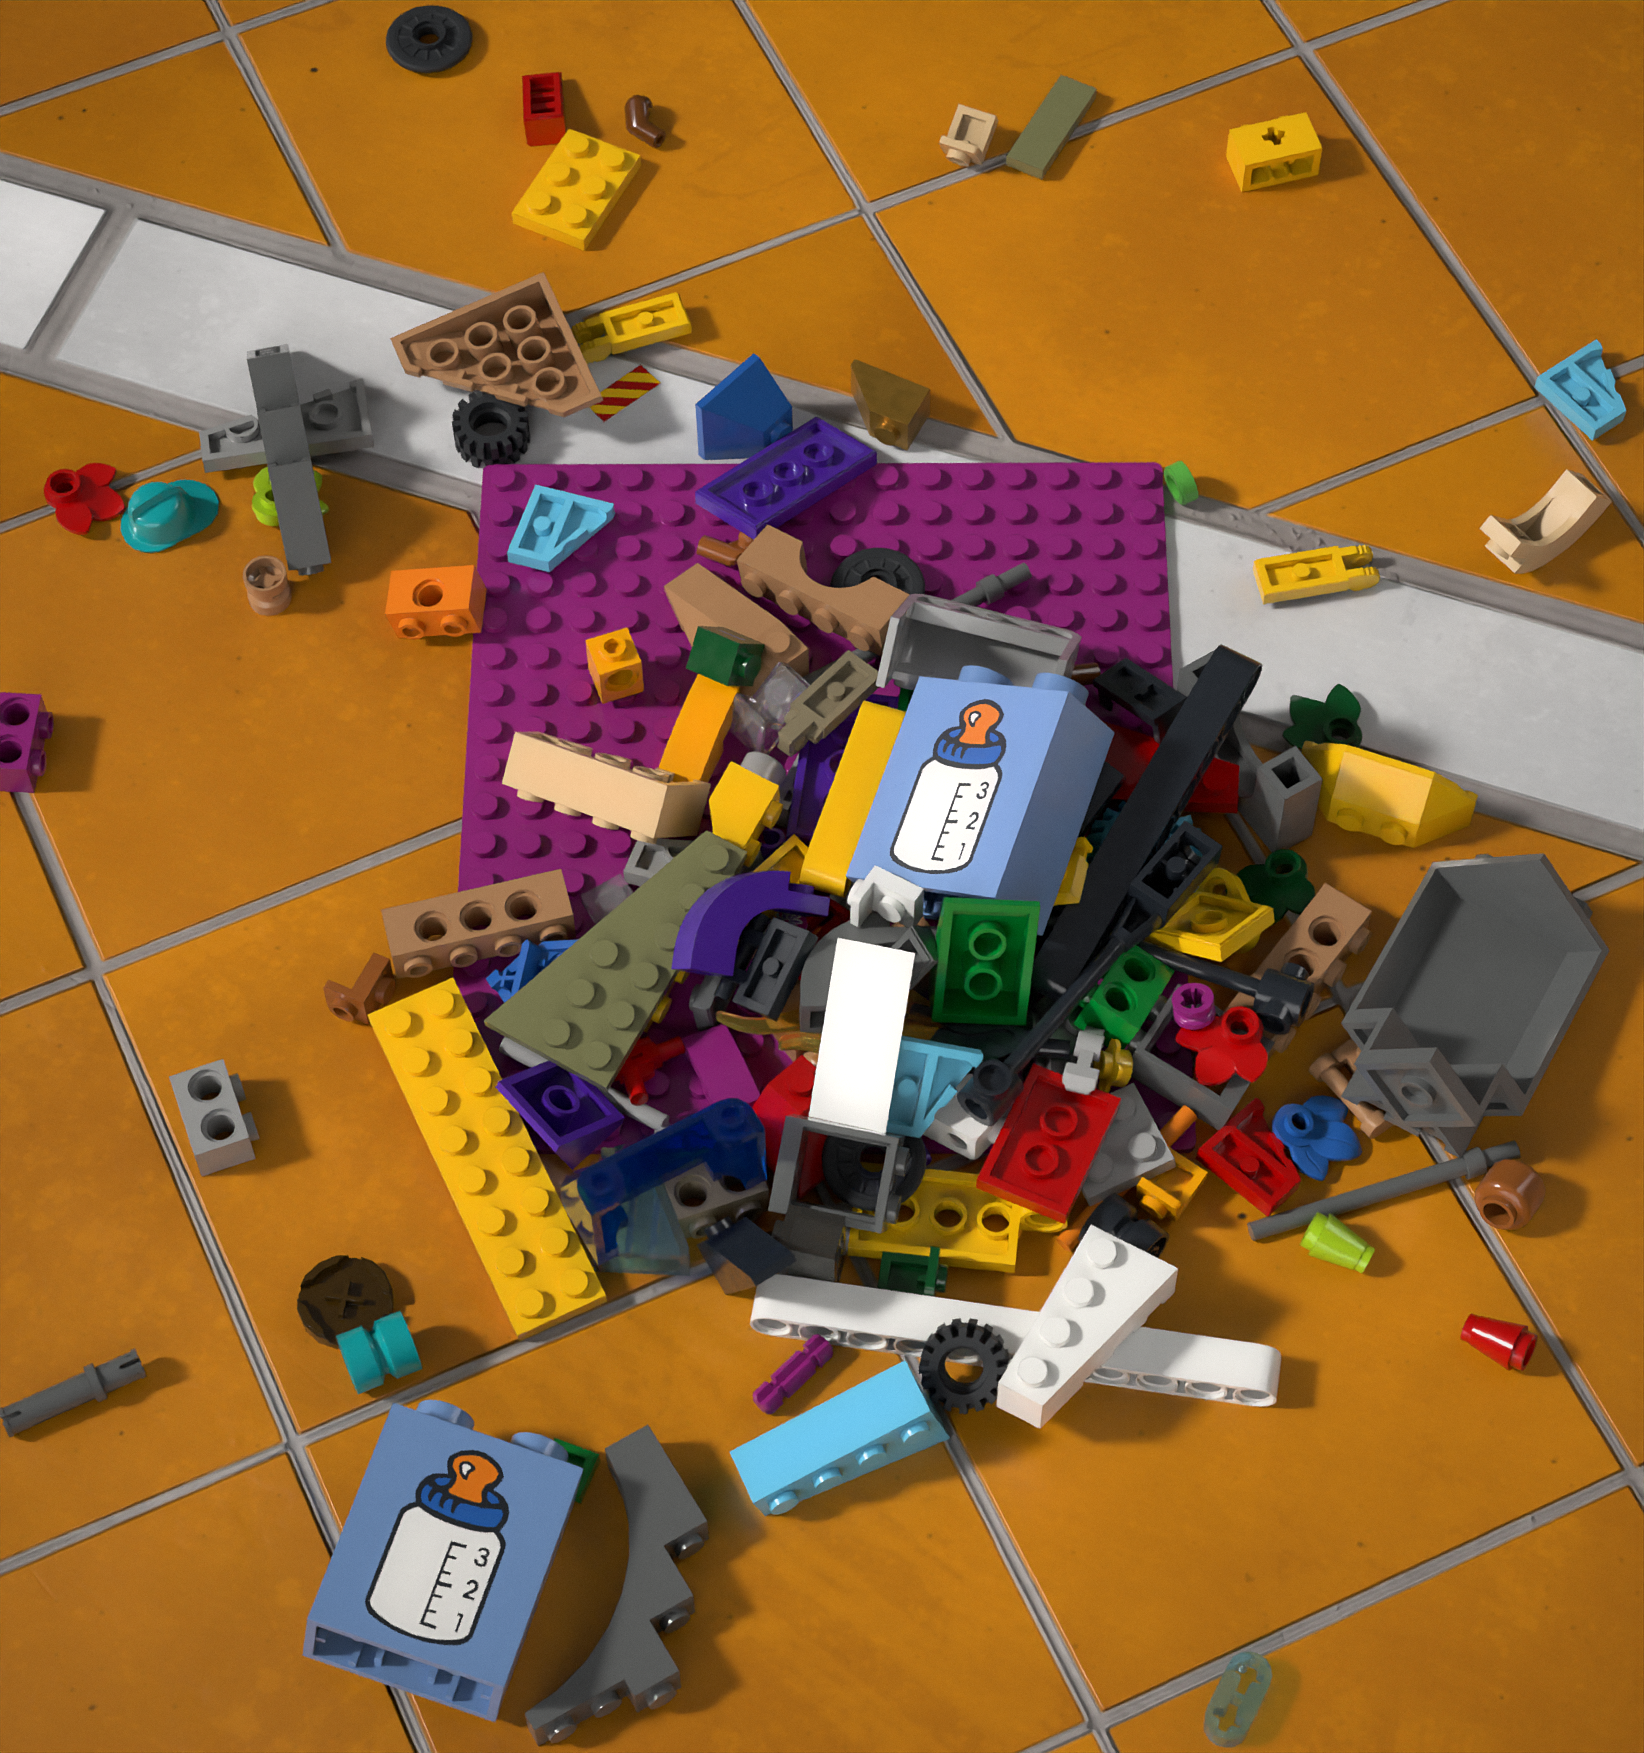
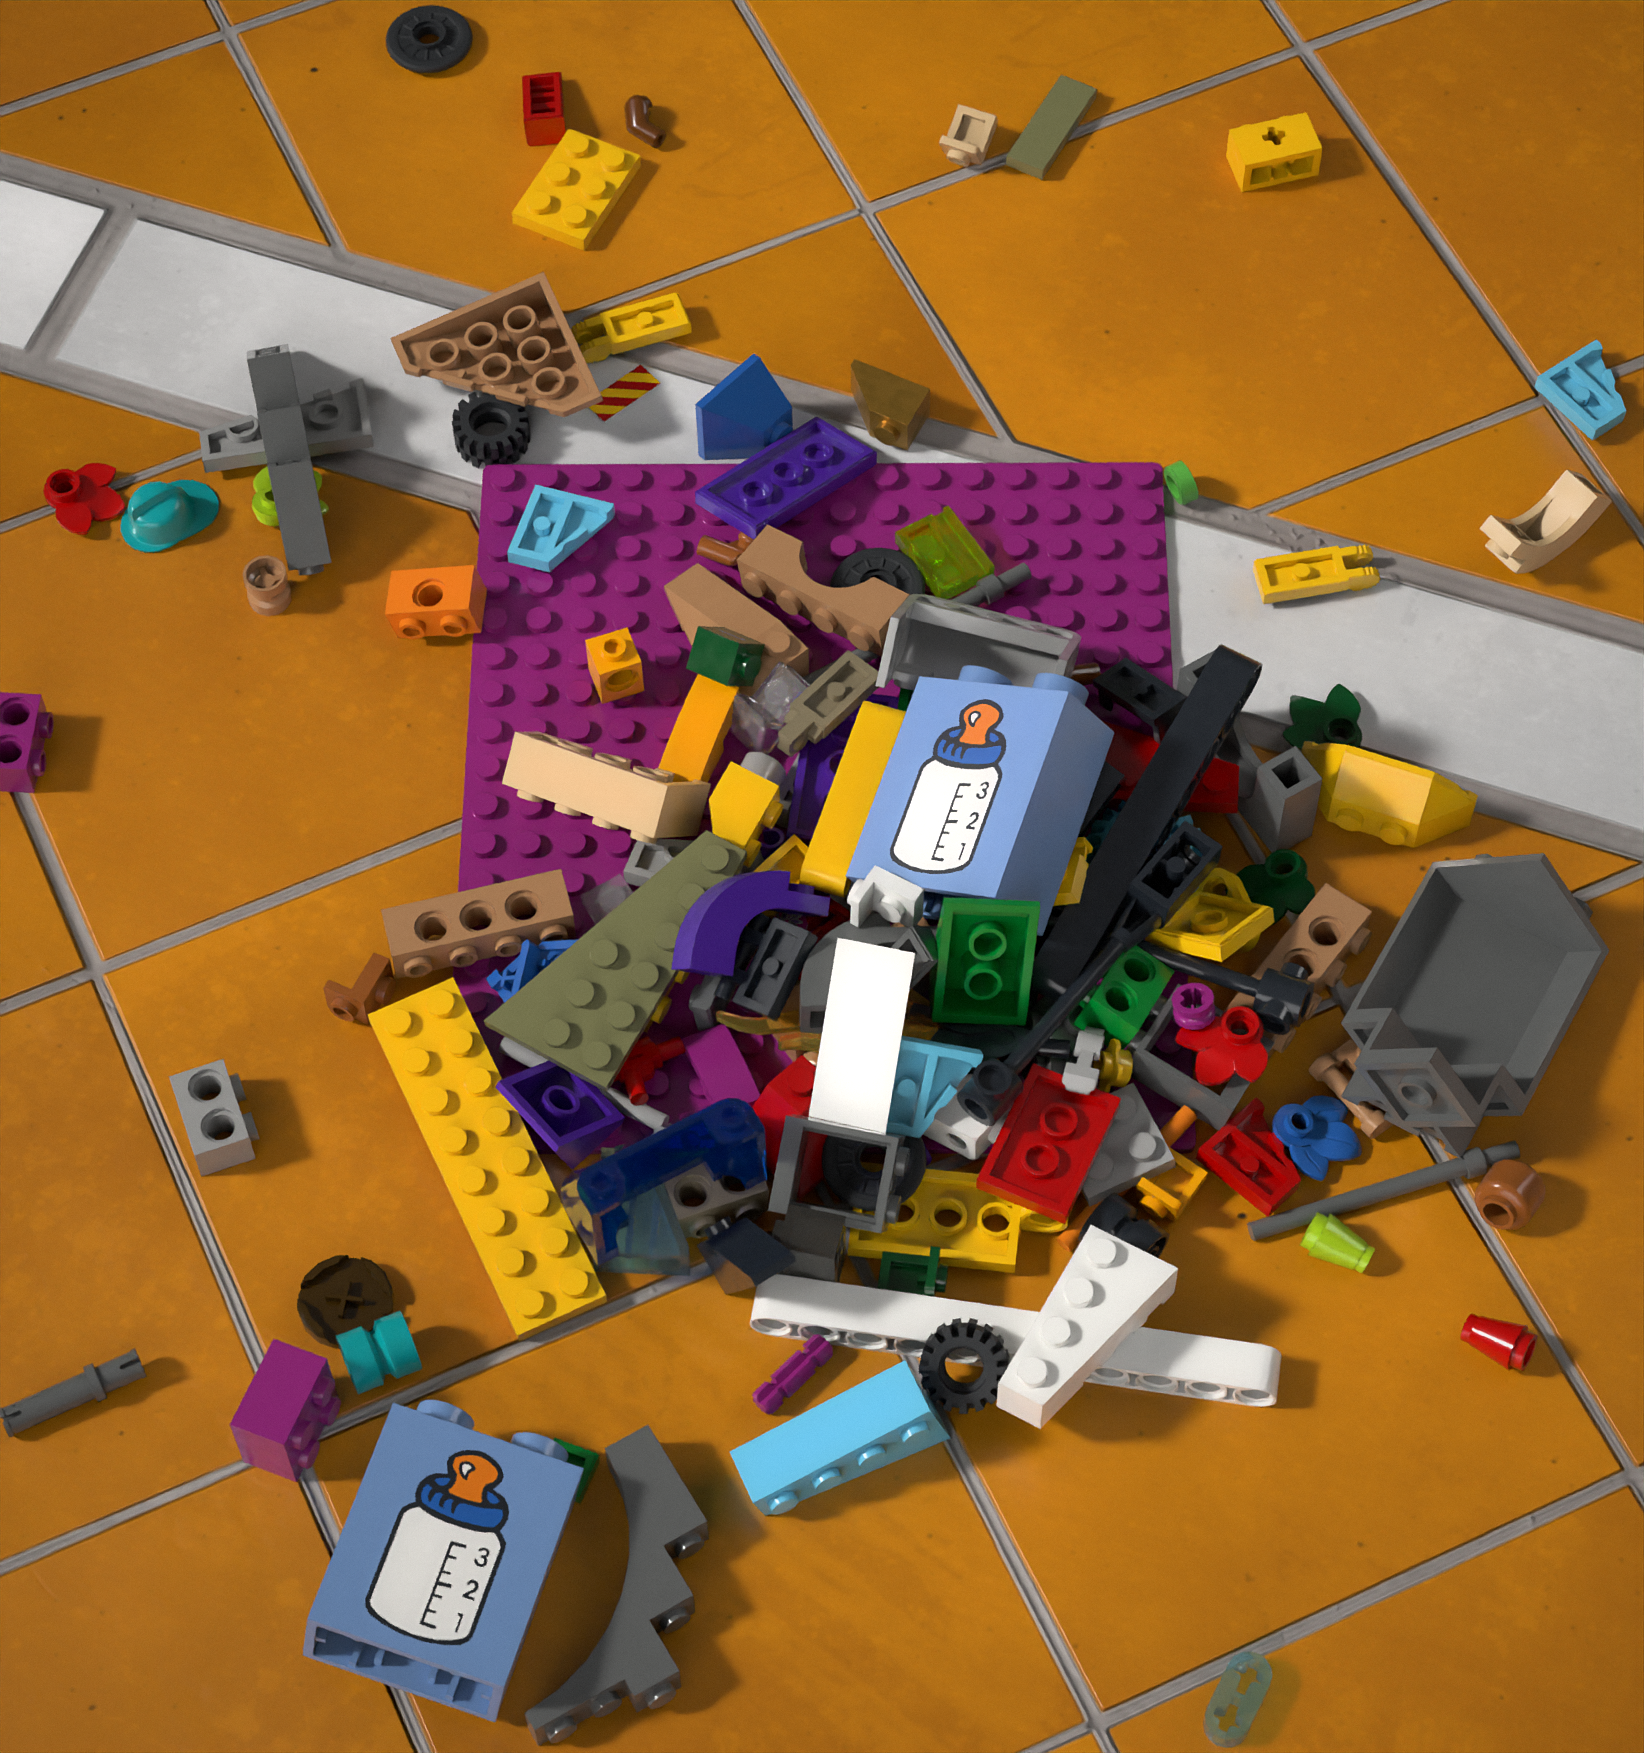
(286, 1411): none -> magenta brick
(944, 553): none -> clear neon green plate

